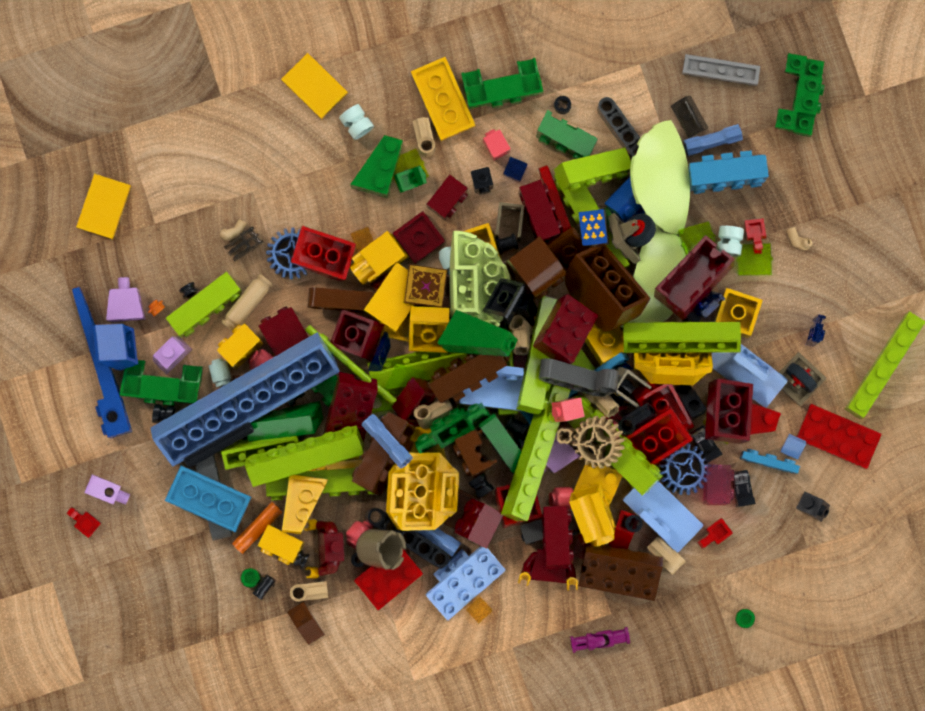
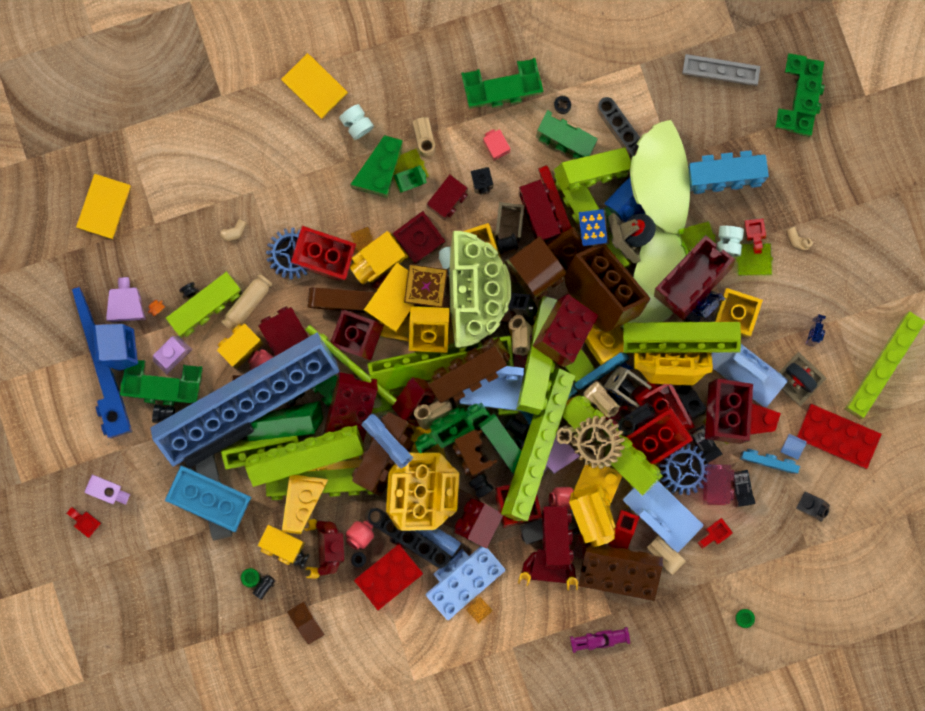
(220, 372): light aqua brick -> none
(245, 243): clear smoke arm -> none
(257, 527): orange piece -> none
(311, 591): tan piece -> none
(380, 353): clear blue slope -> none
(381, 548): dark tan cylinder -> none
(443, 98): yellow plate -> none
(475, 336): green slope -> none
(505, 300): black slope -> none
(515, 169): clear blue tile -> none
(567, 409): coral brick -> none
(578, 378): dark grey beam -> none
(638, 527): black bush -> none
(689, 116): clear smoke slope -> none
(726, 136): medium blue axle -> none

